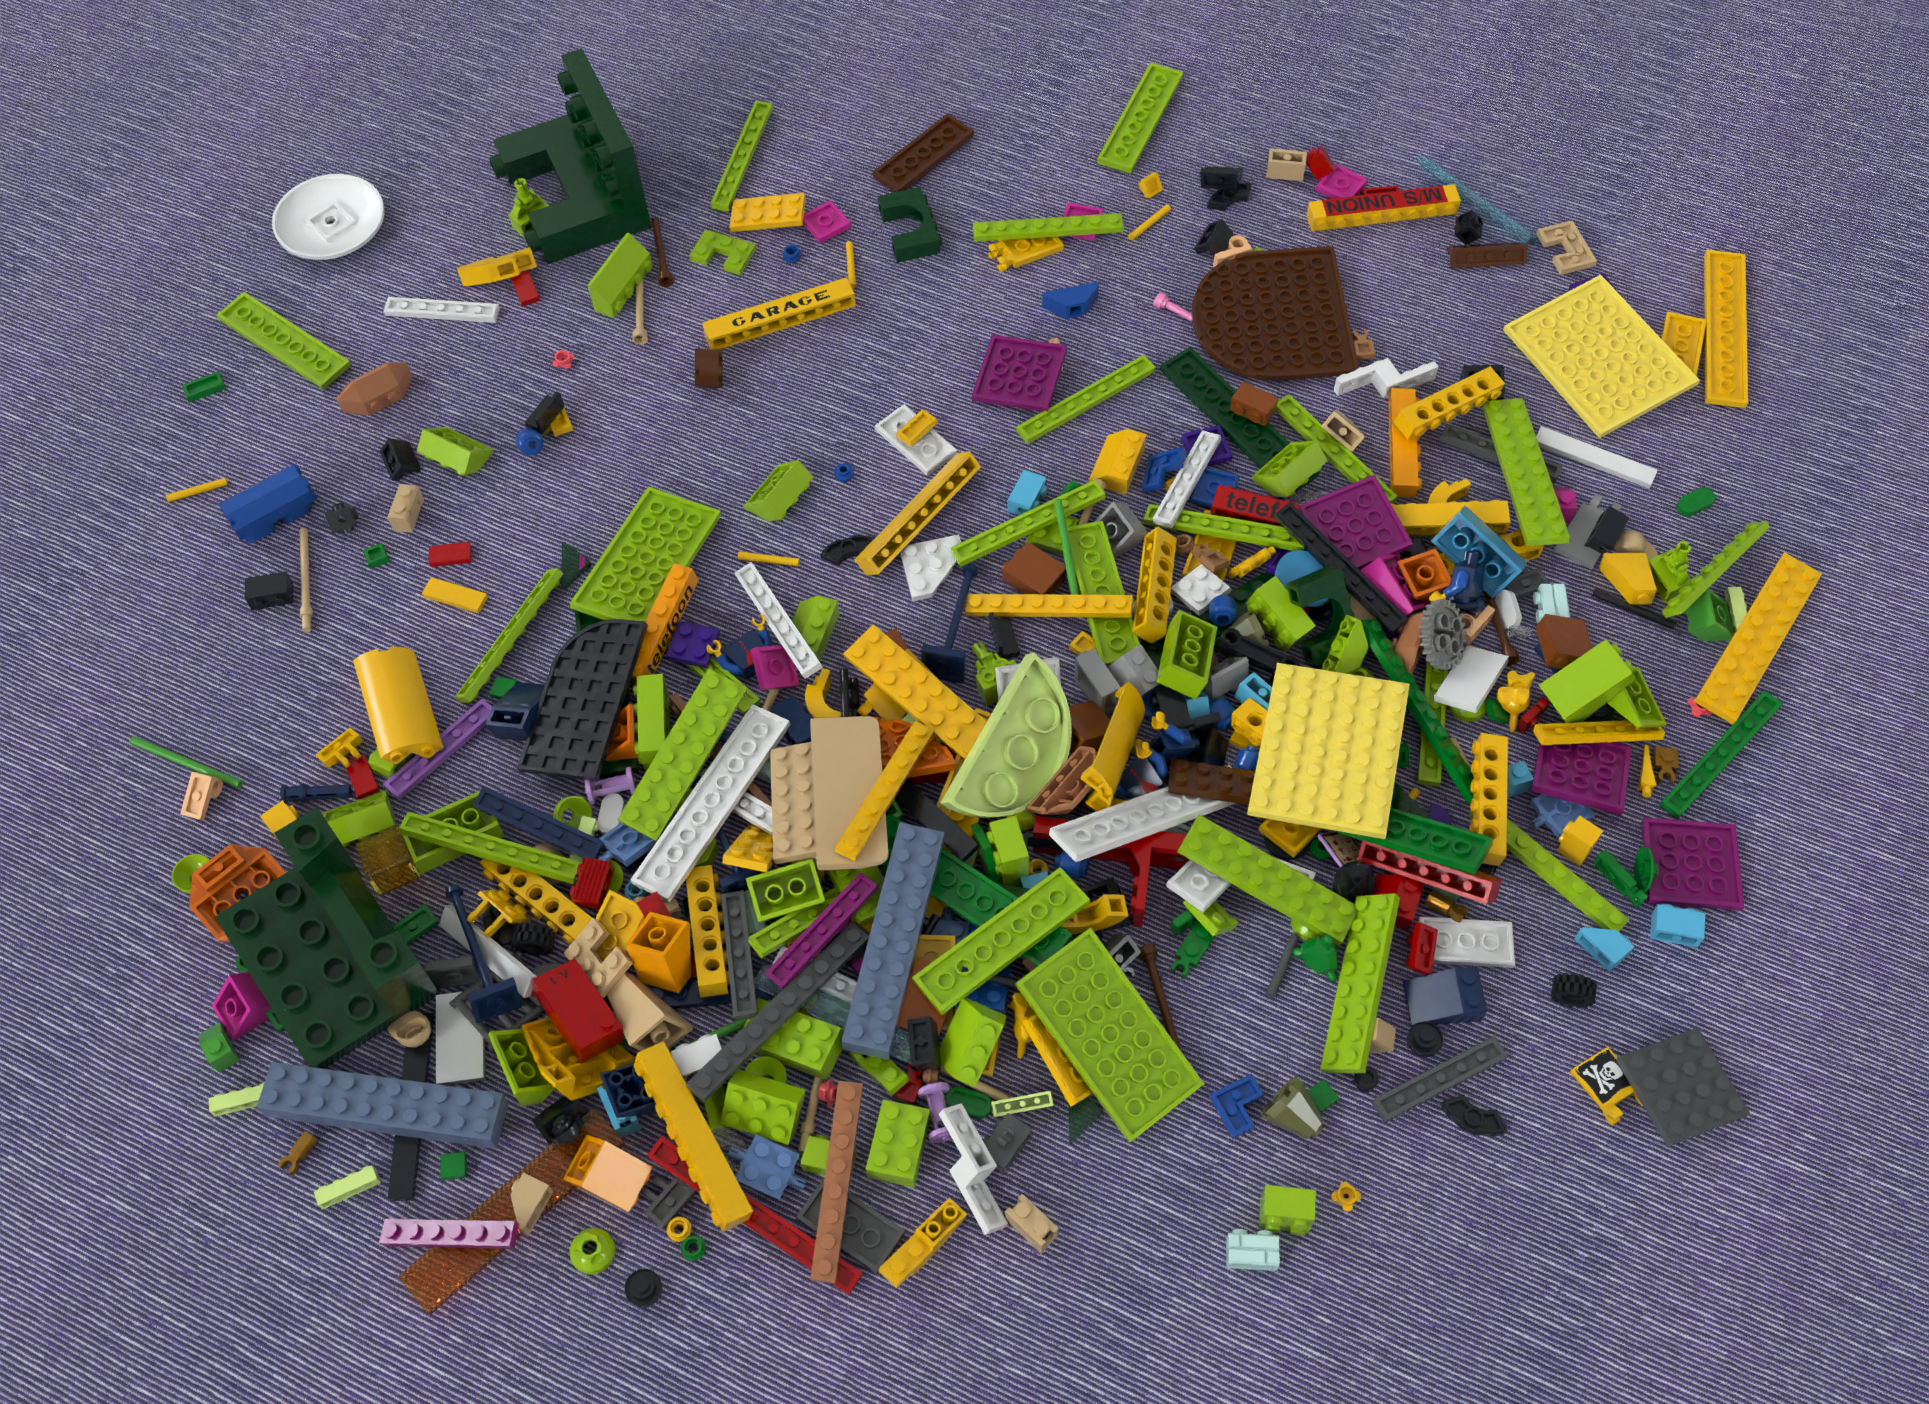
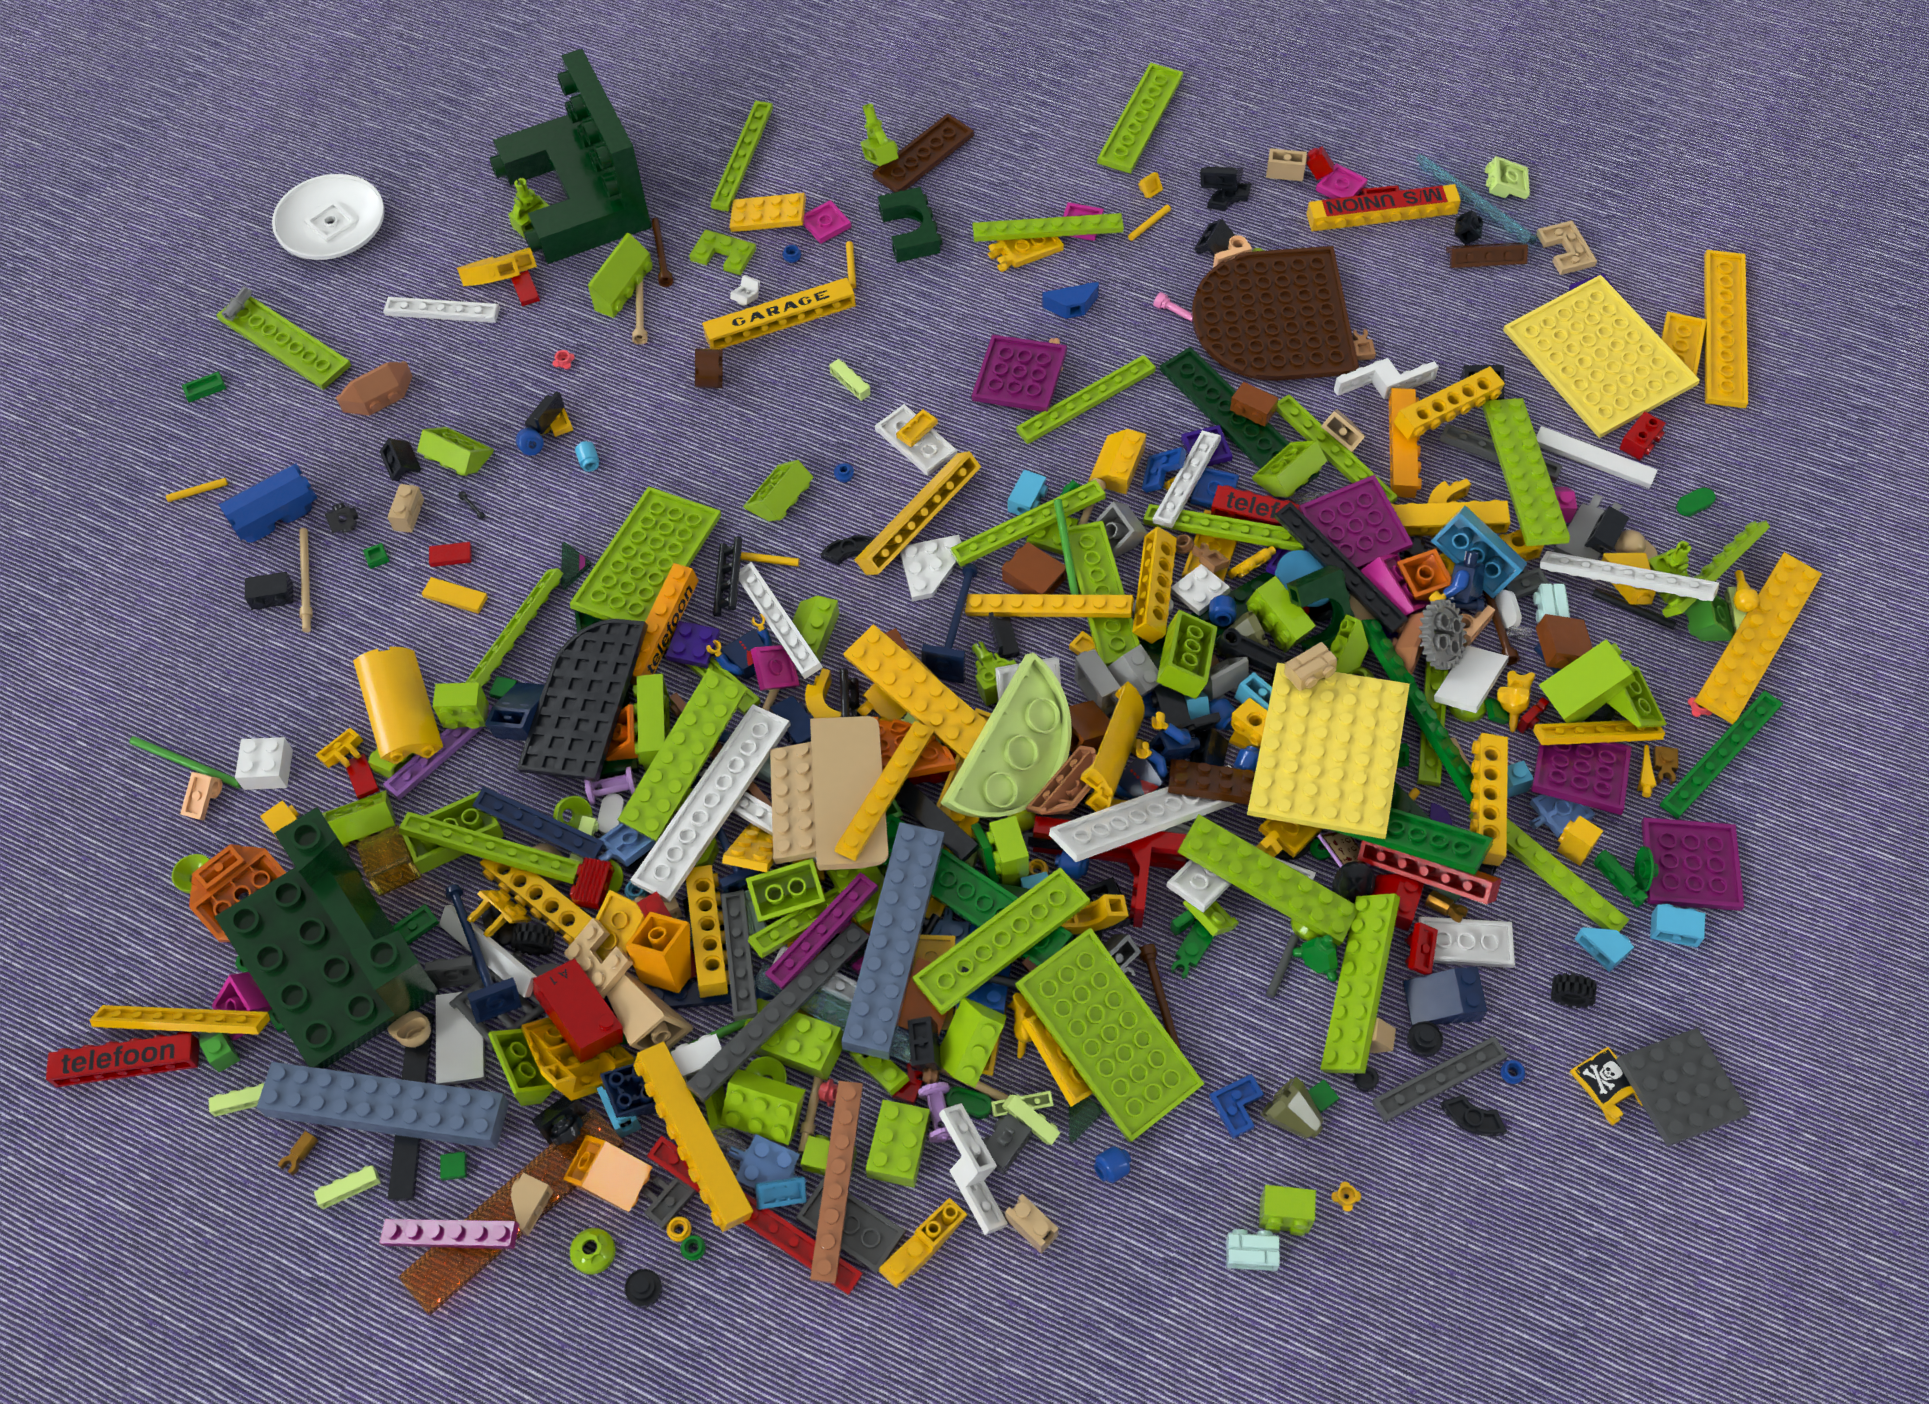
(122, 1059): none -> red brick
(180, 1019): none -> yellow plate
(236, 304): none -> light grey axle
(263, 763): none -> white brick
(305, 793): dark blue pin -> none
(460, 705): none -> lime brick
(463, 496): none -> black hinge
(587, 456): none -> medium azure brick
(722, 569): none -> black bar
(747, 291): none -> white bracket
(780, 1192): none -> dark azure plate
(850, 379): none -> yellowish green piece
(877, 147): none -> lime brick
(1037, 1122): none -> yellowish green piece
(1112, 1164): none -> blue head
(1270, 844): none -> yellow tile
(1311, 666): none -> tan brick
(1507, 178): none -> yellowish green plate
(1515, 1066): none -> blue plate
(1629, 575): none -> white plate
(1642, 436): none -> red brick
(1745, 598): none -> yellow piece

